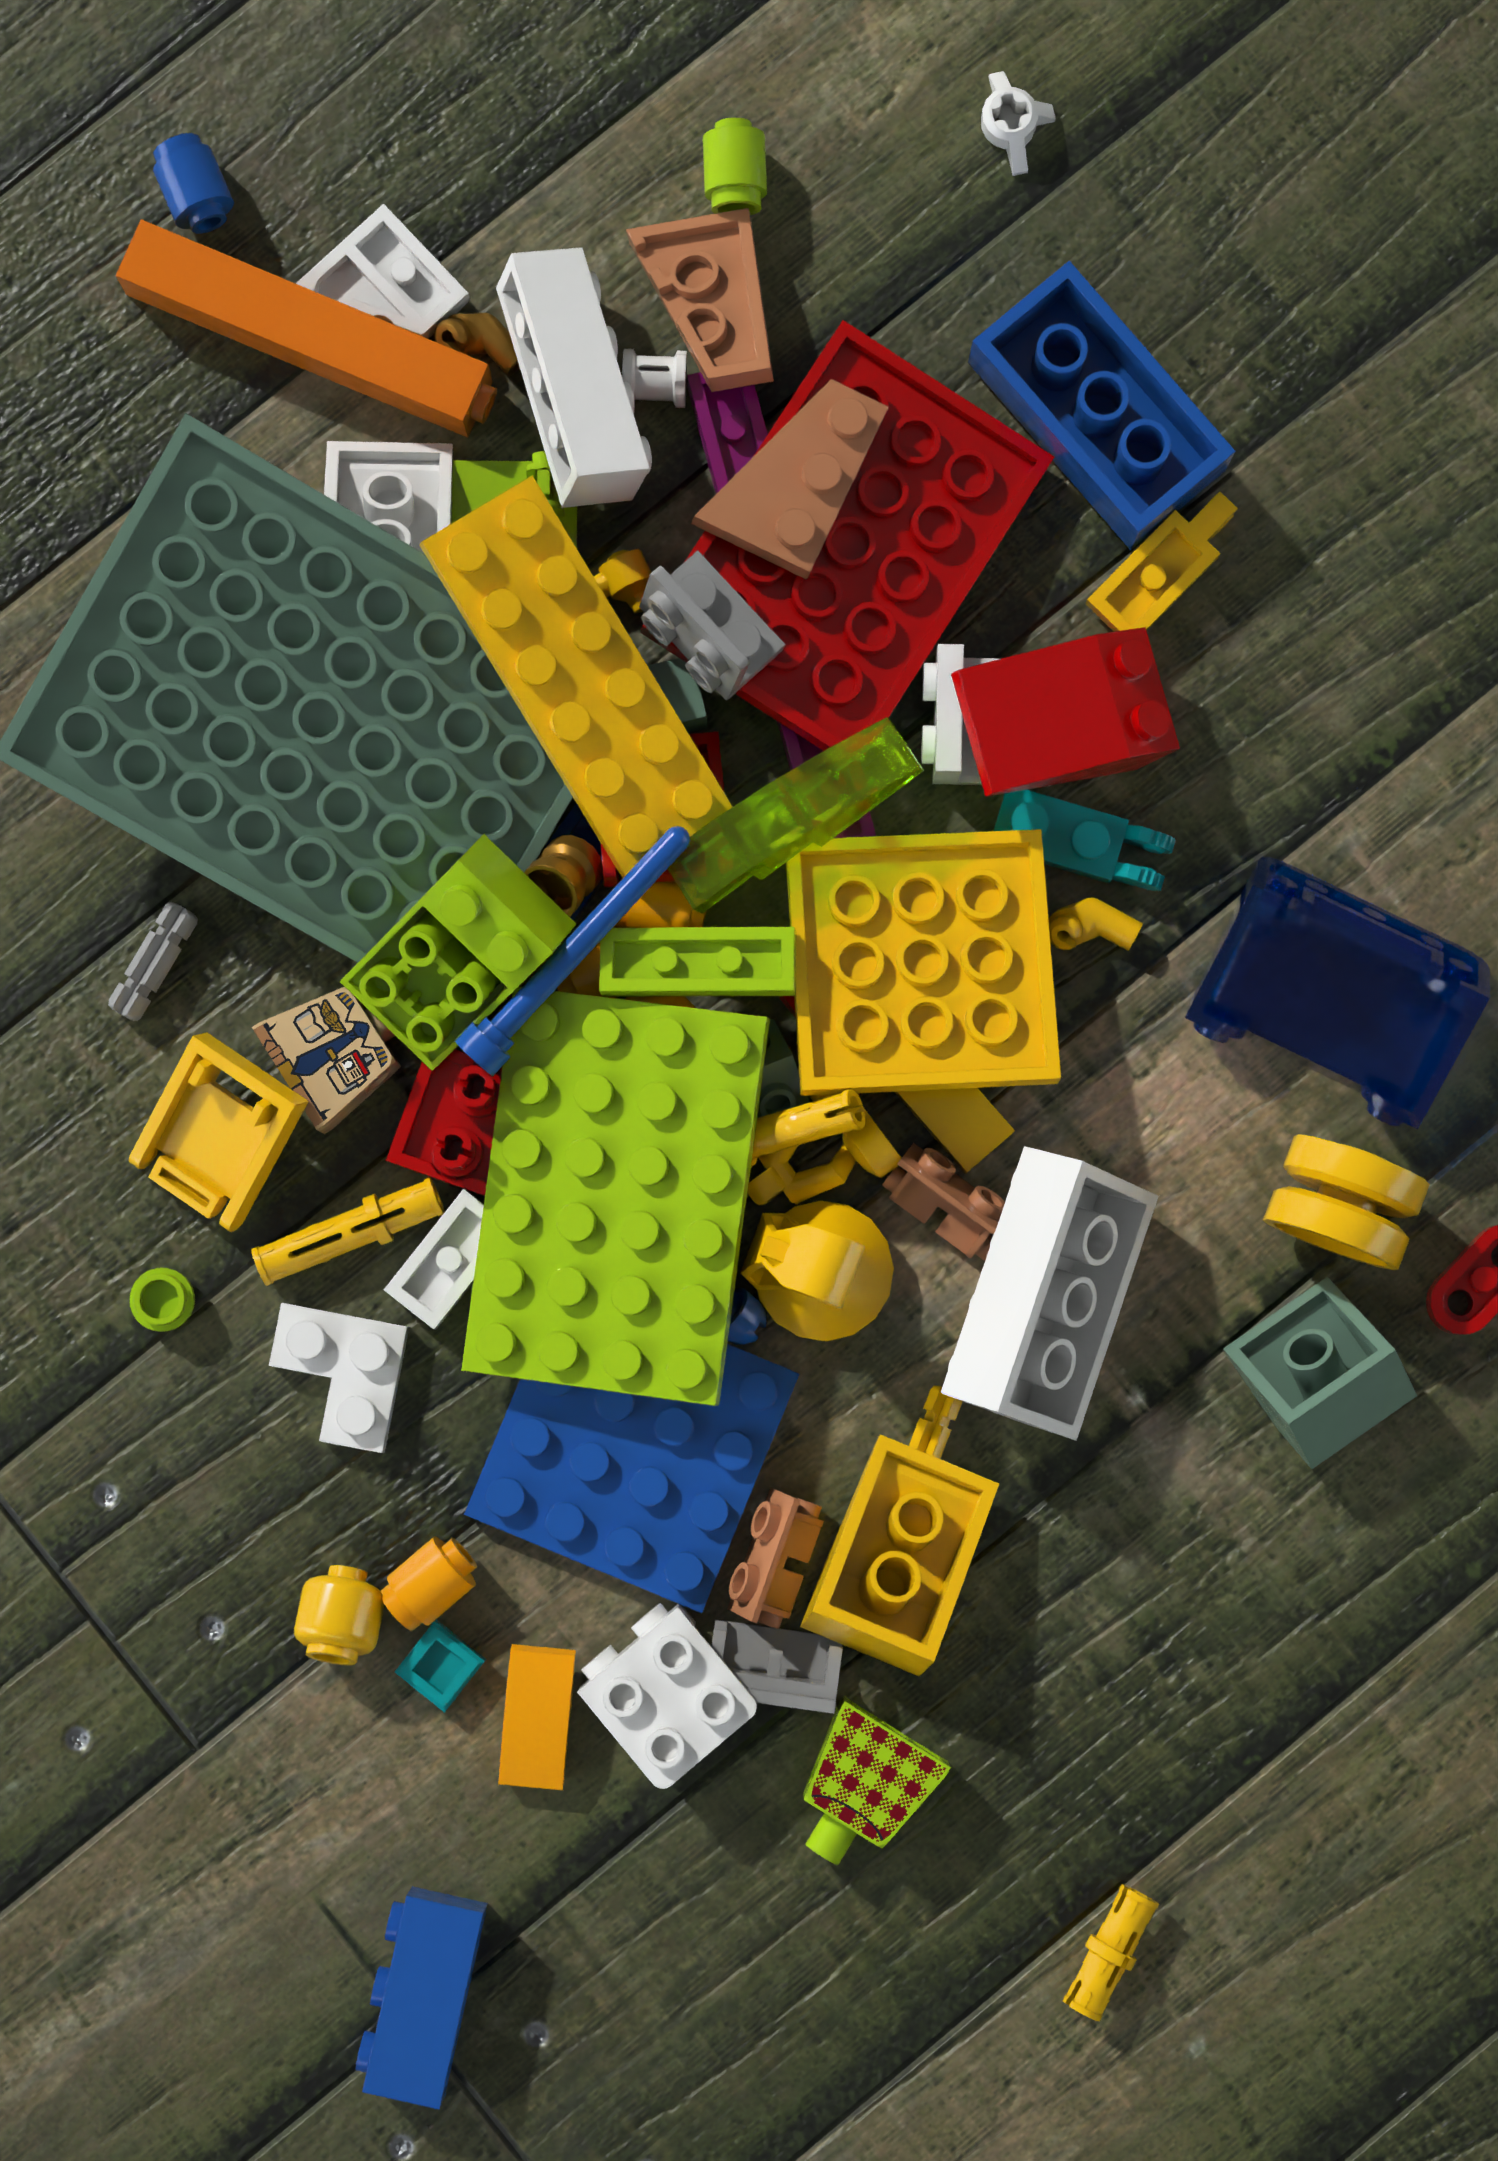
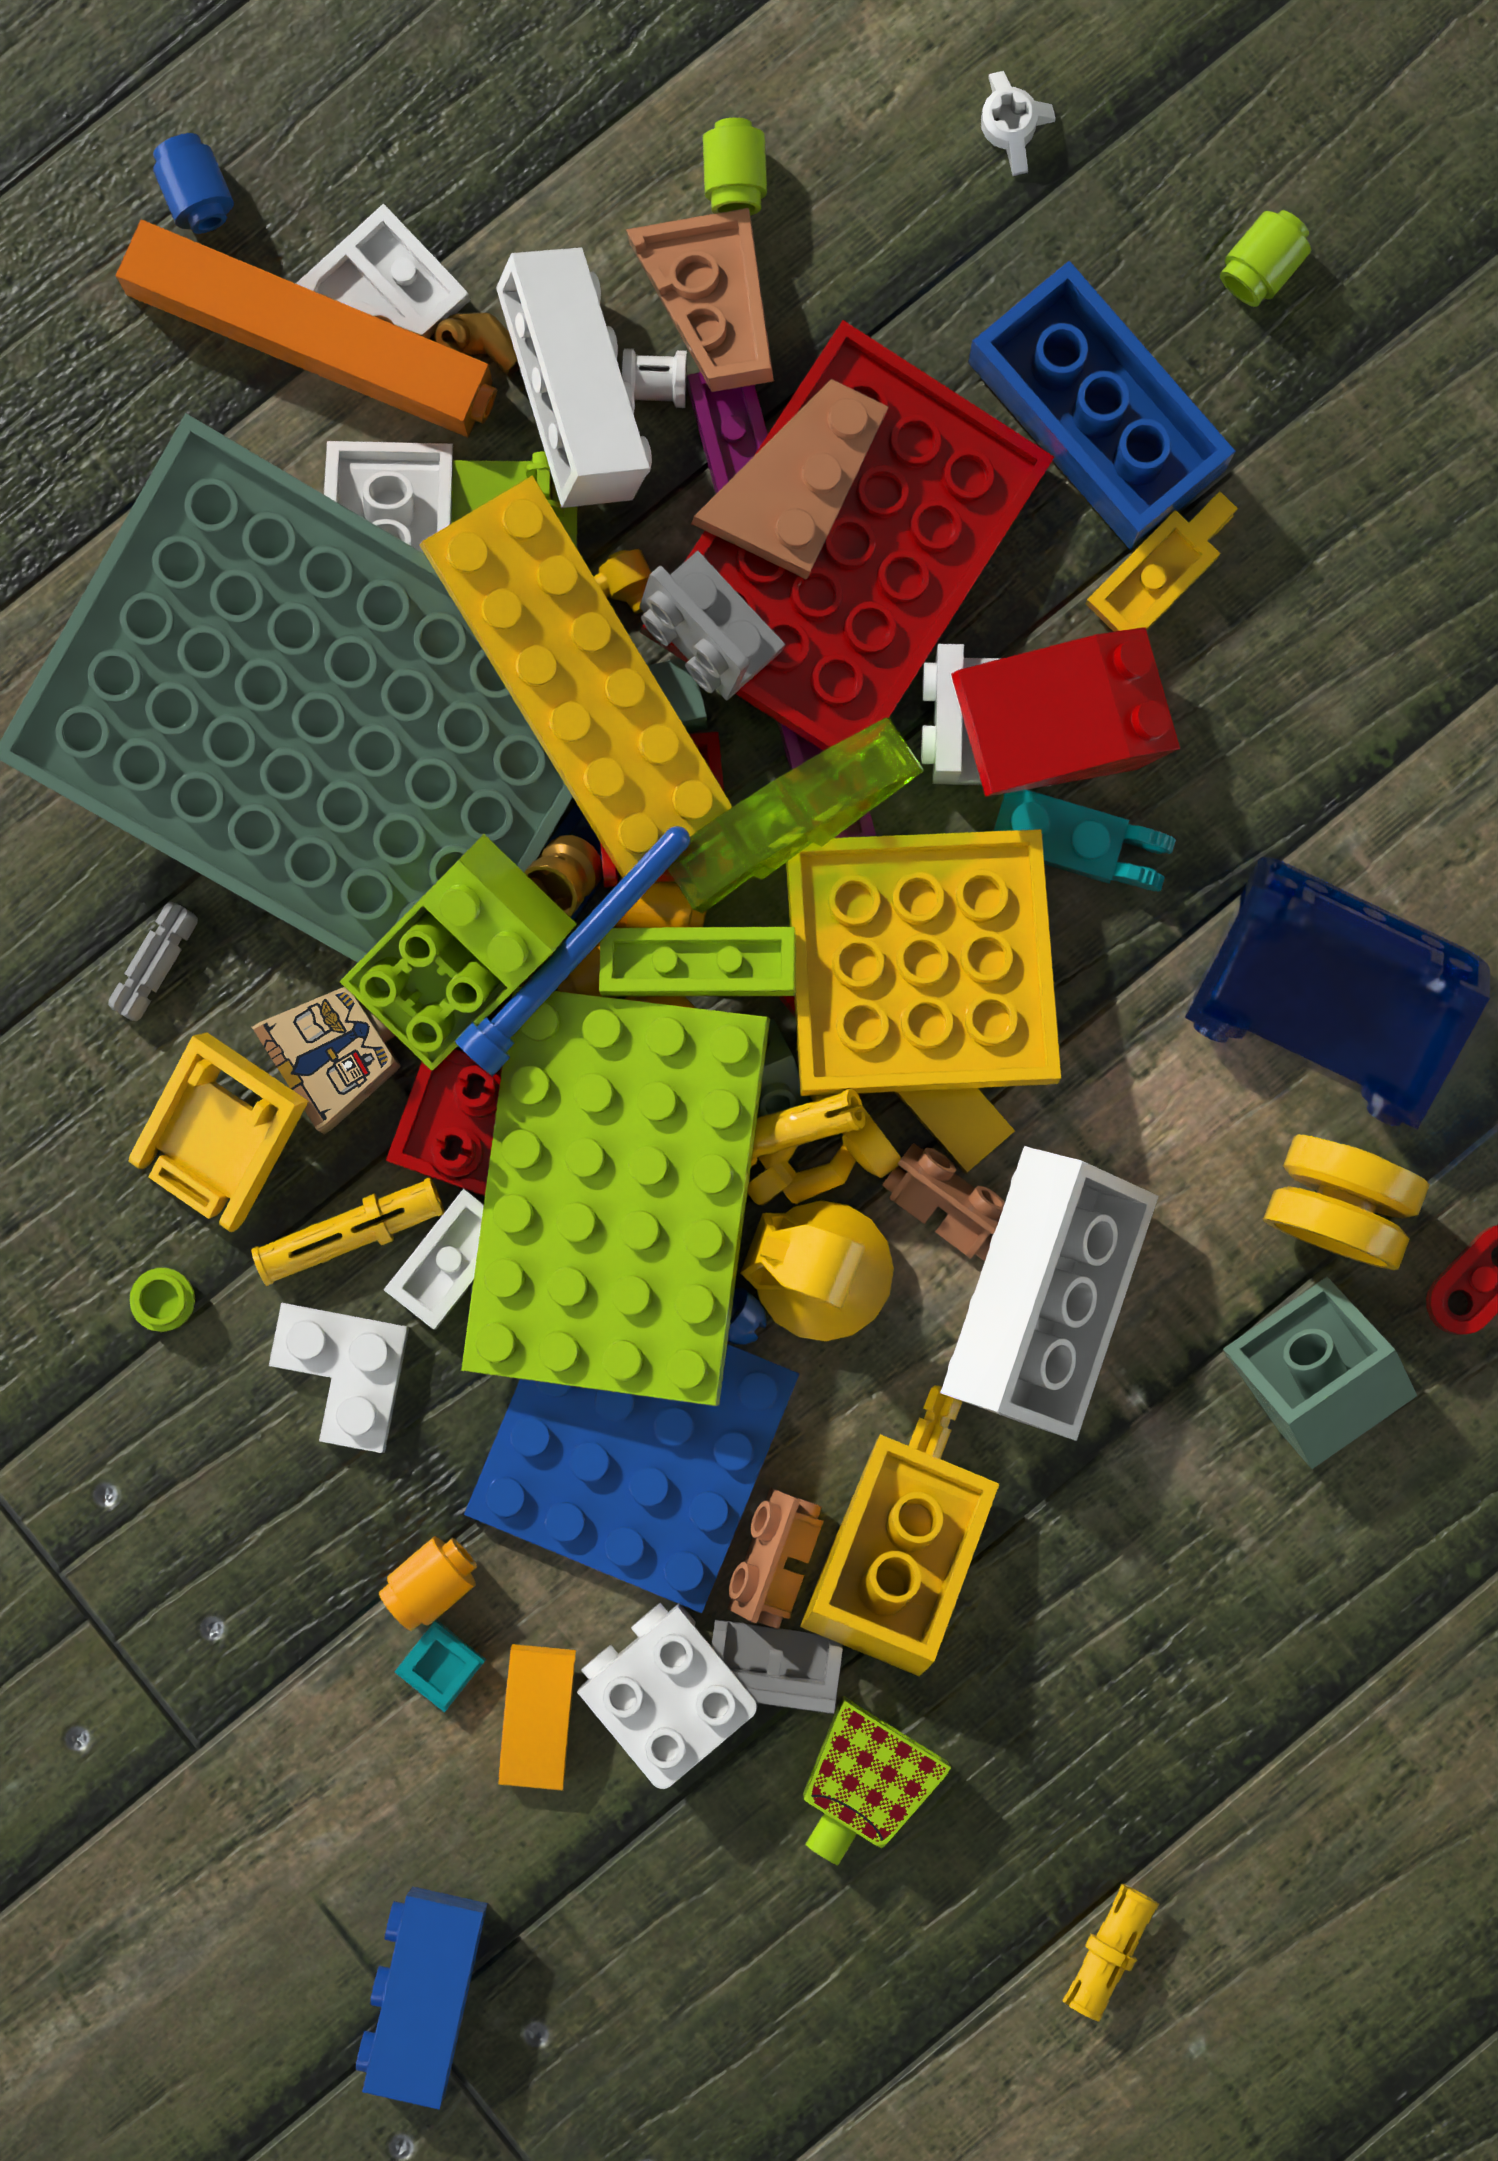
(339, 1616): yellow head -> none
(1091, 919): yellow arm -> none
(1266, 257): none -> lime brick

